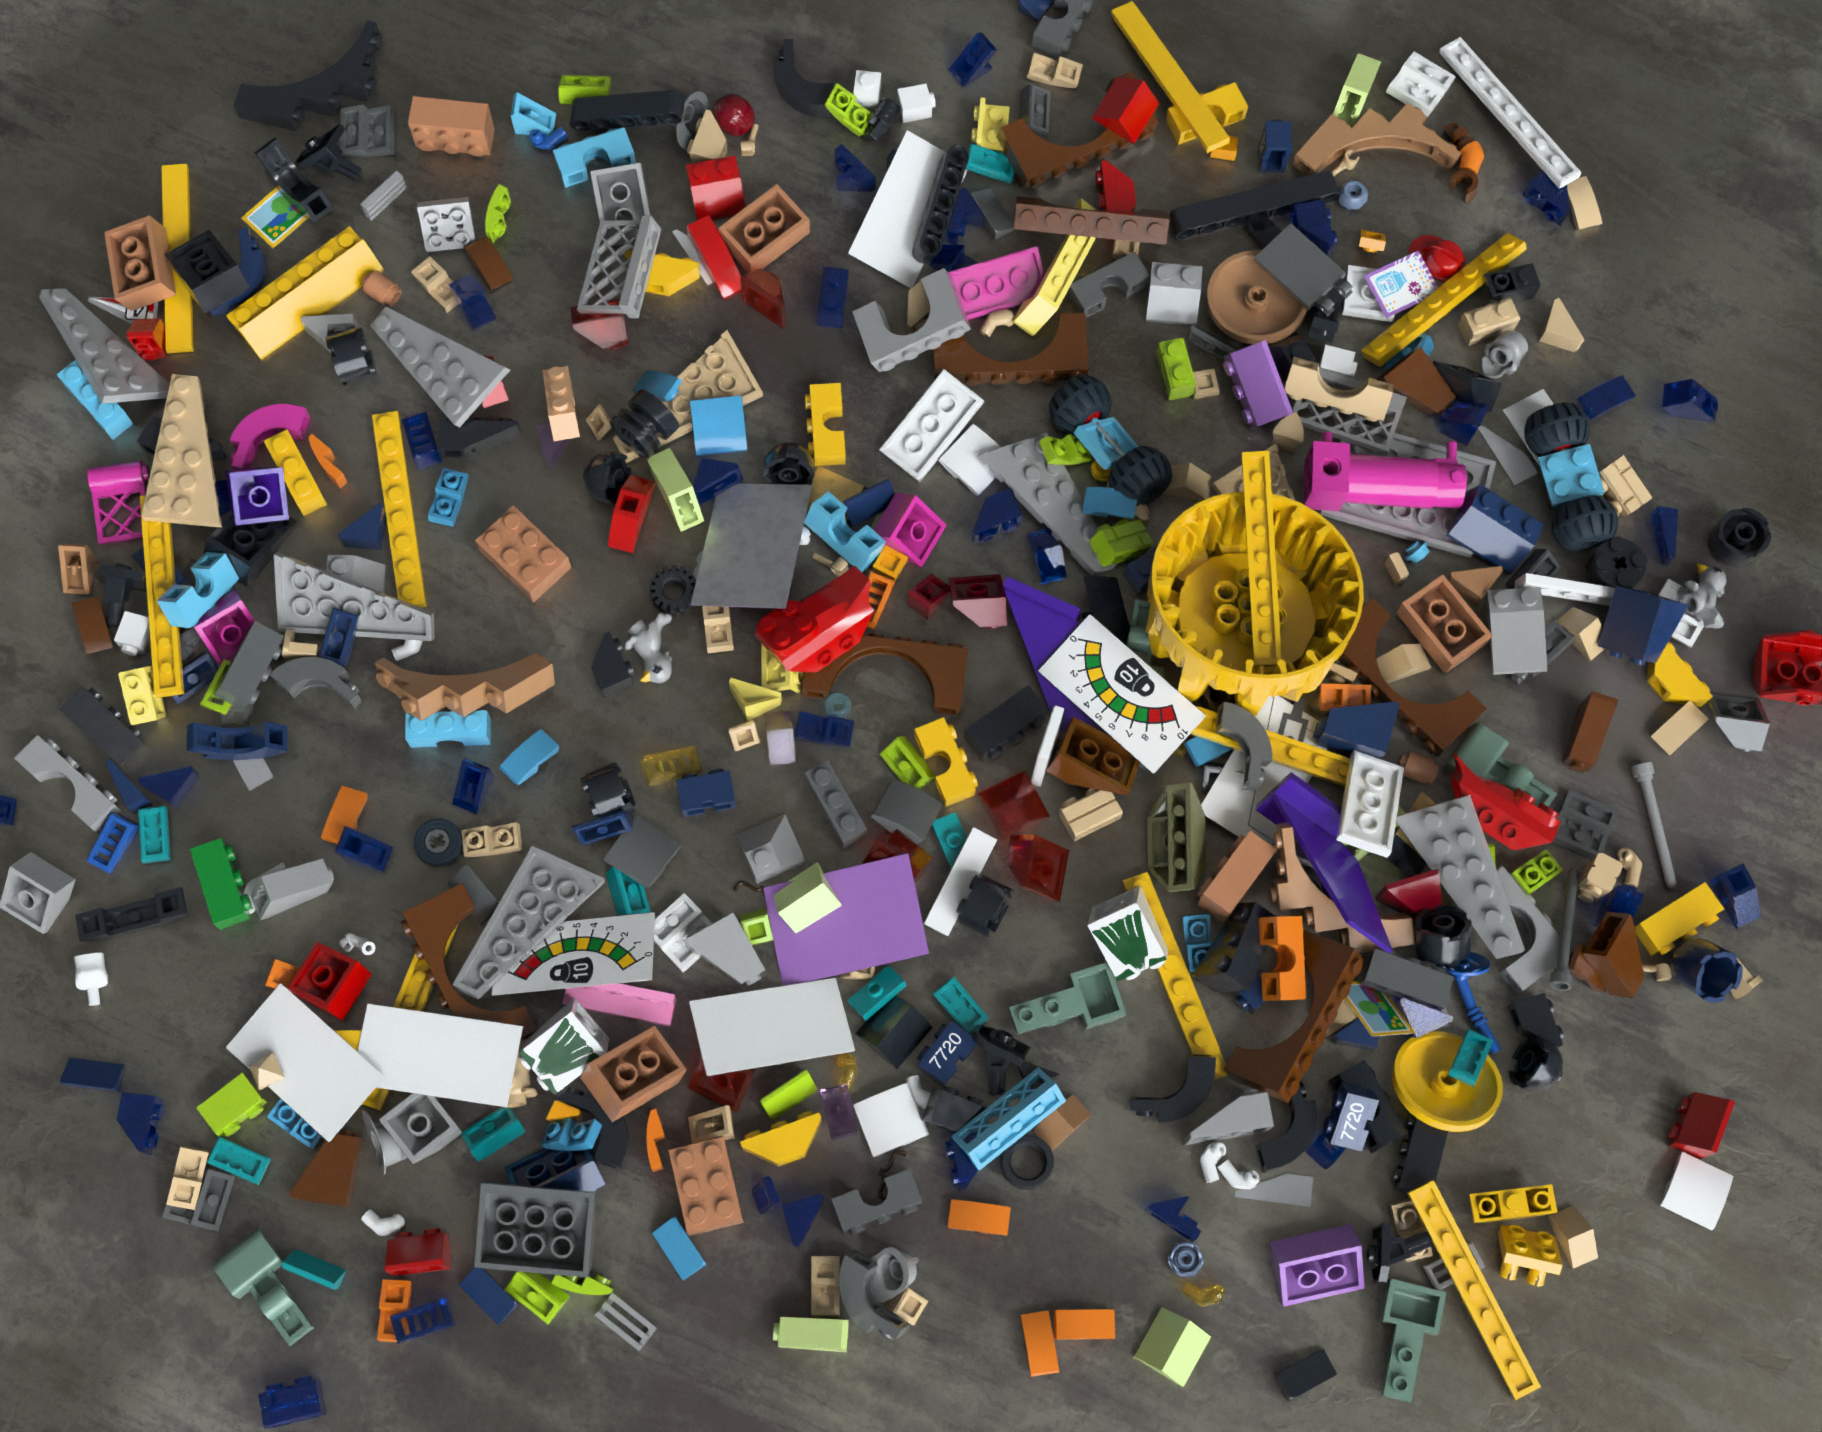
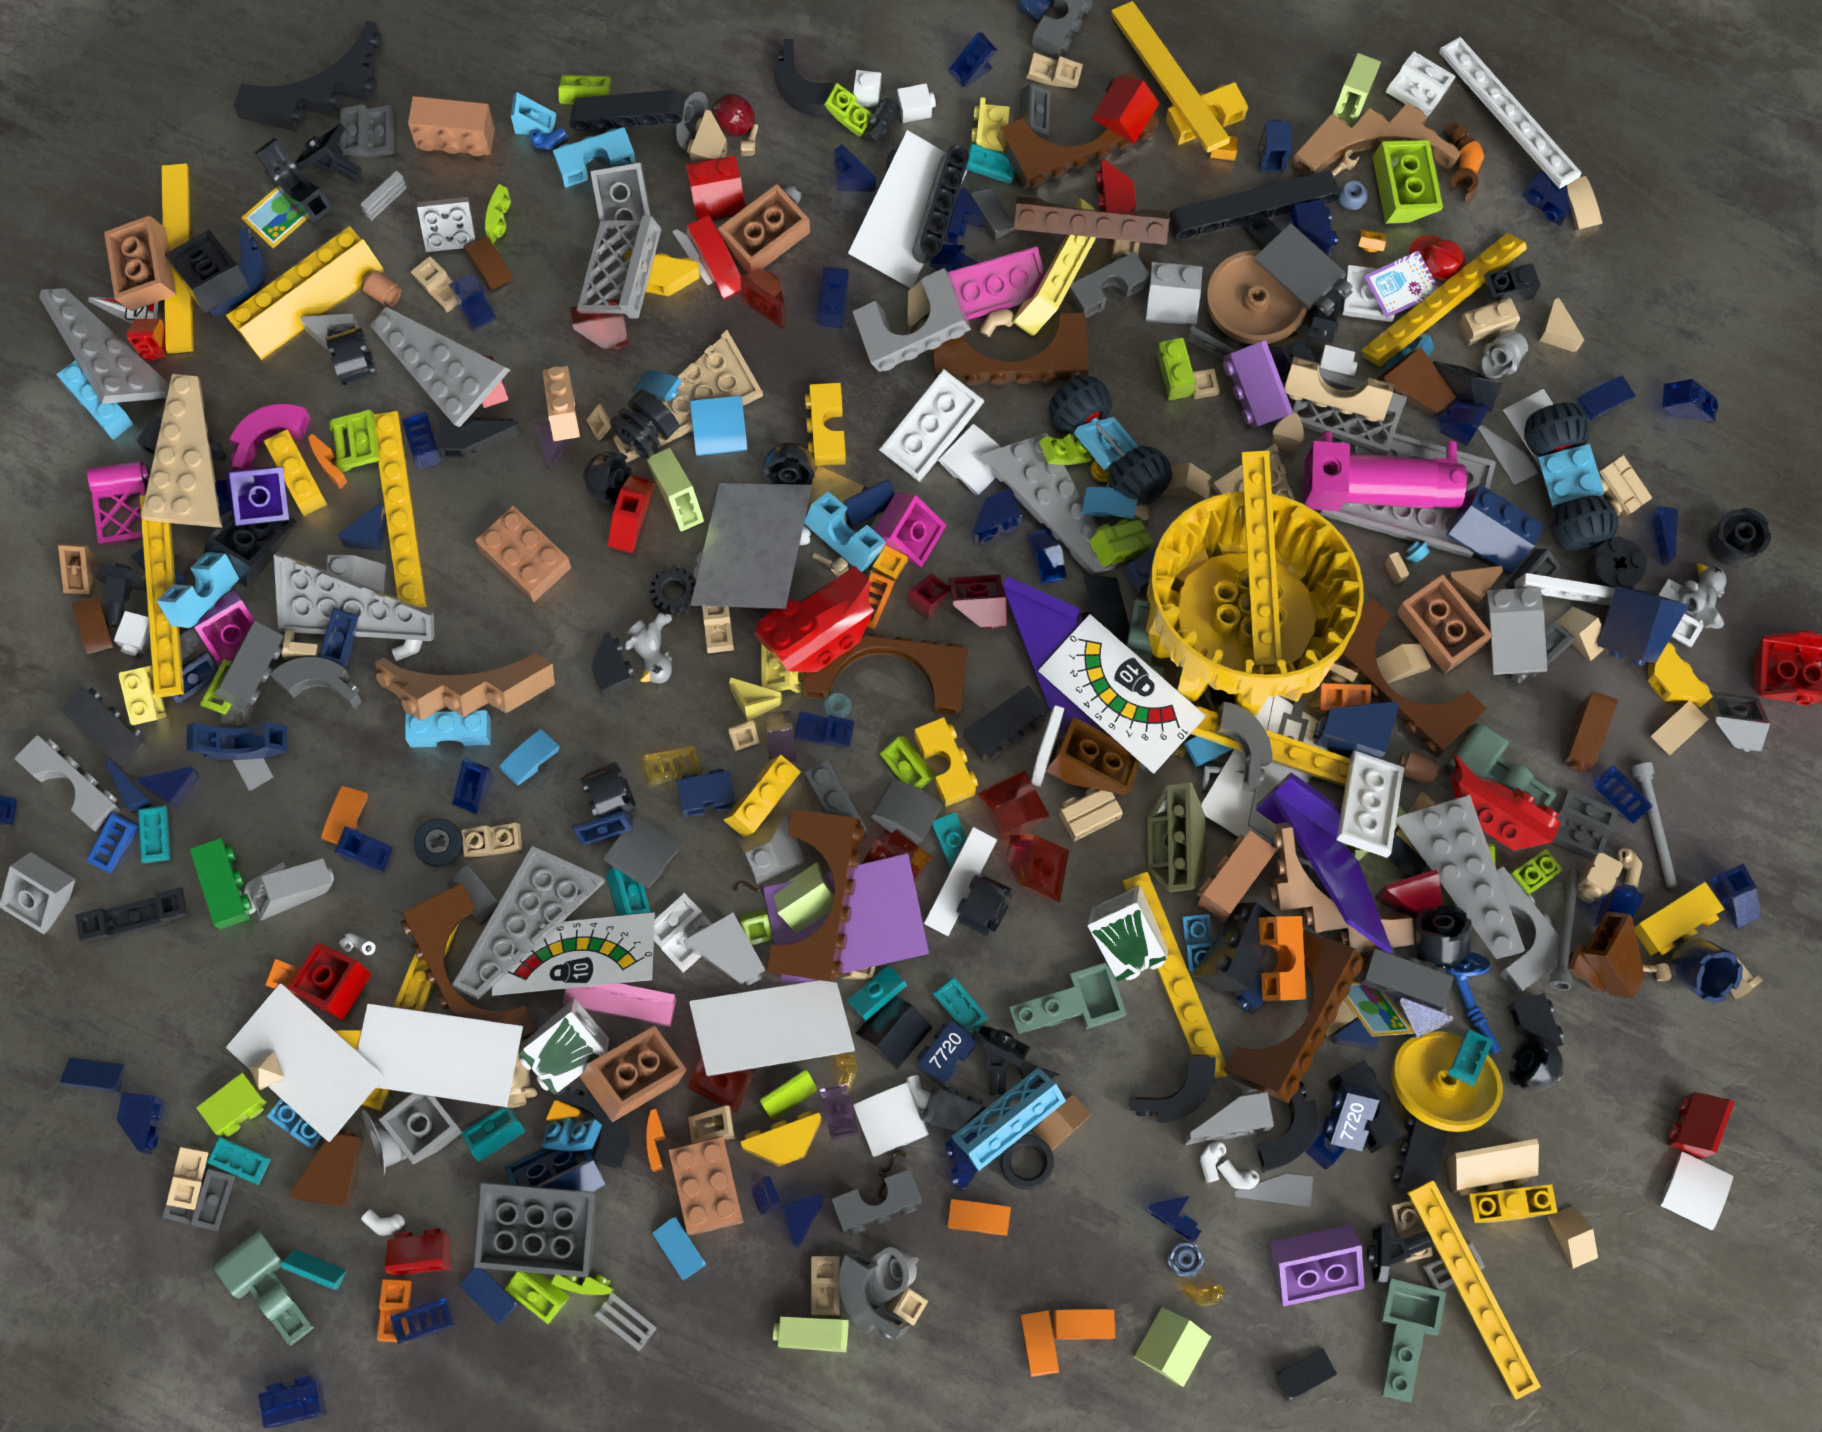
(91, 975): white piece -> none
(362, 440): none -> lime plate
(448, 497): dark azure slope -> none
(714, 478): clear blue slope -> none
(760, 800): none -> yellow arch
(793, 193): none -> light grey hinge
(820, 953): none -> reddish brown arch
(1406, 180): none -> lime slope
(1492, 1167): none -> slope
(1530, 1250): yellow plate -> none
(1613, 772): none -> clear blue slope

